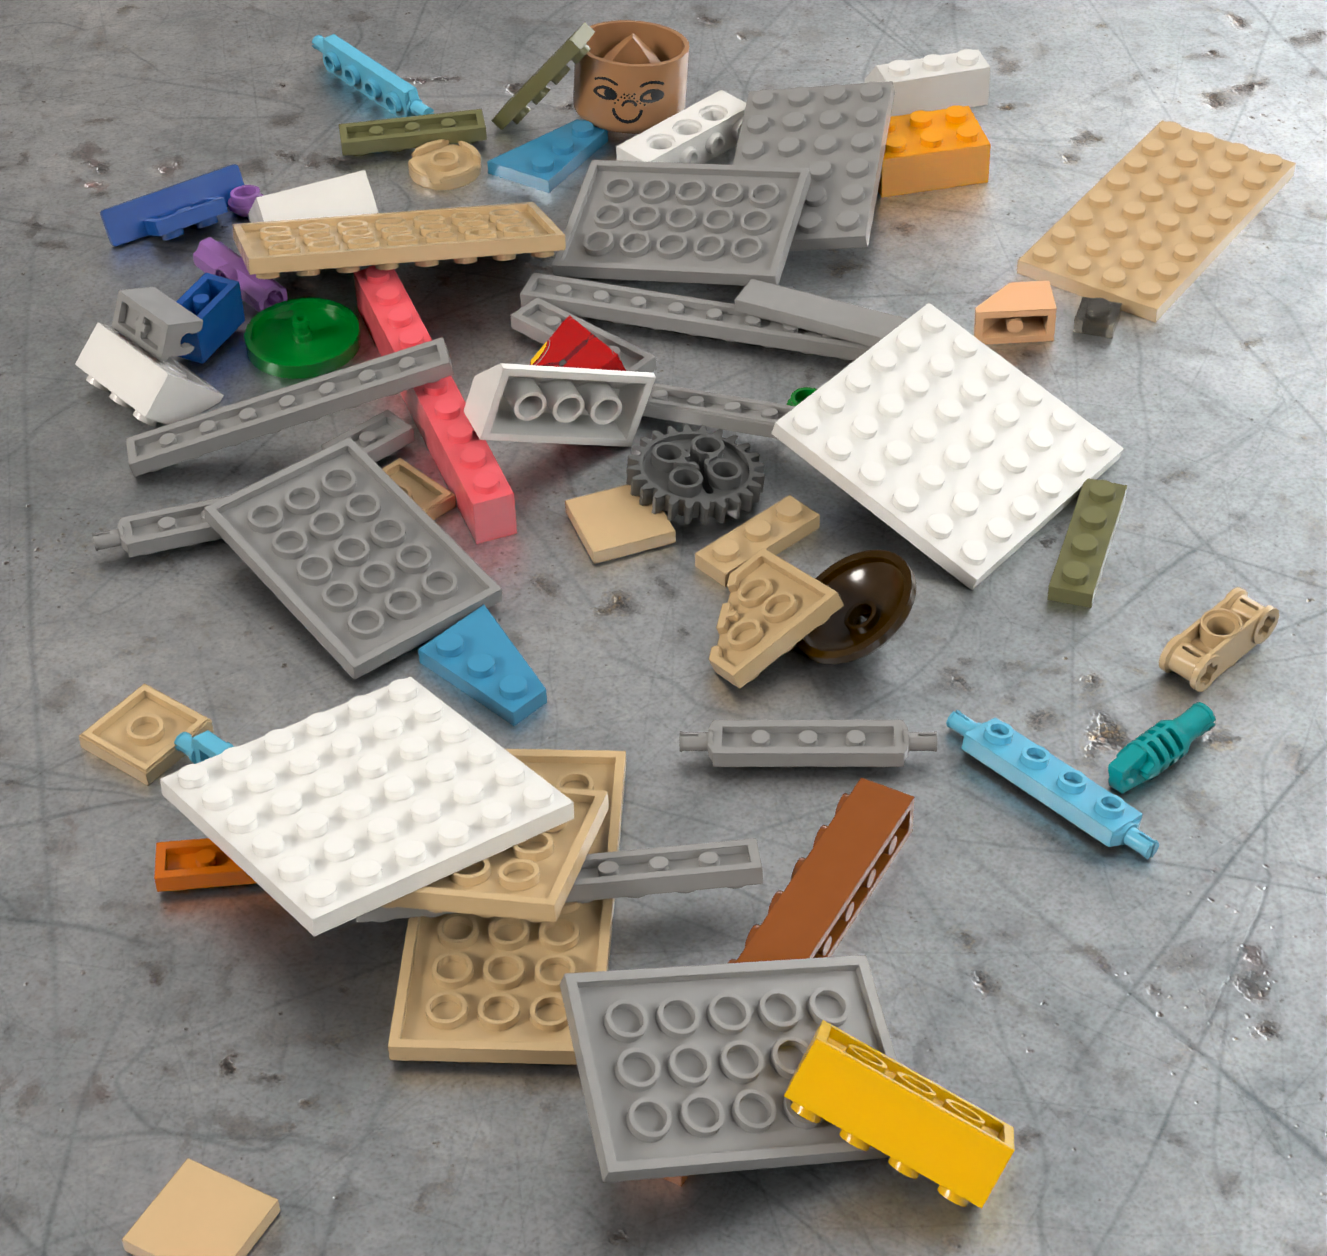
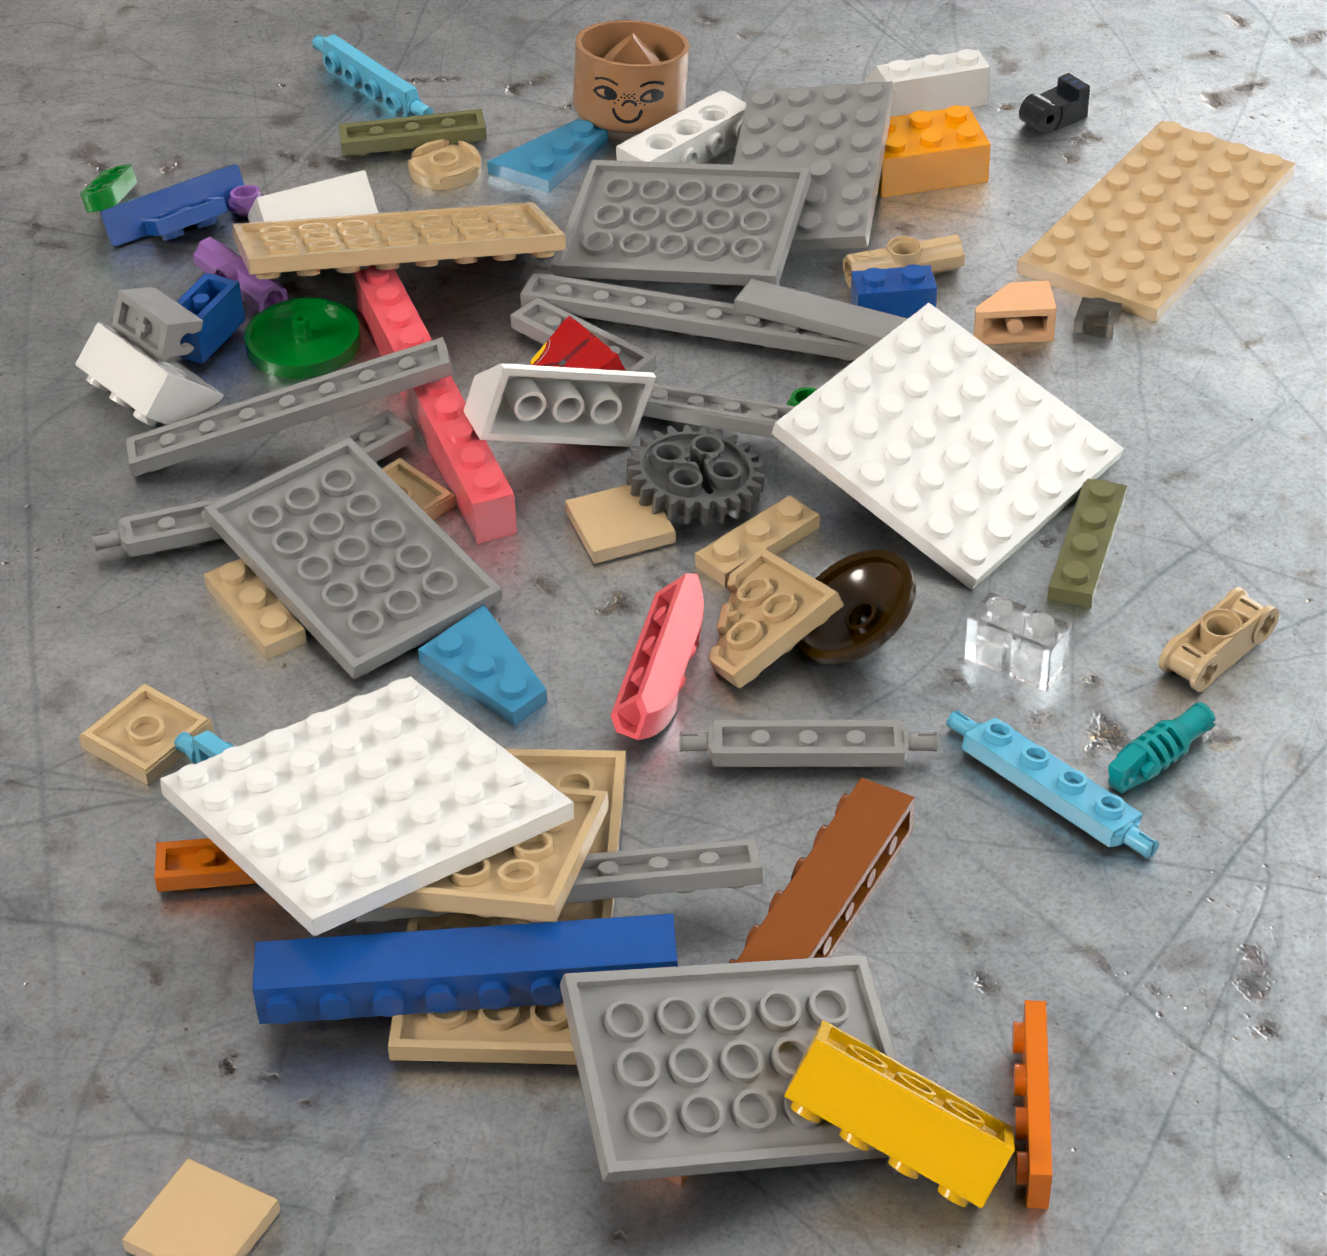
(108, 188): none -> green beam
(255, 608): none -> tan plate
(448, 967): none -> blue brick
(552, 70): olive plate -> none
(660, 660): none -> coral brick
(894, 290): none -> blue brick
(940, 253): none -> tan piece
(1033, 1120): none -> orange plate
(1036, 639): none -> clear piece
(1058, 106): none -> black leg

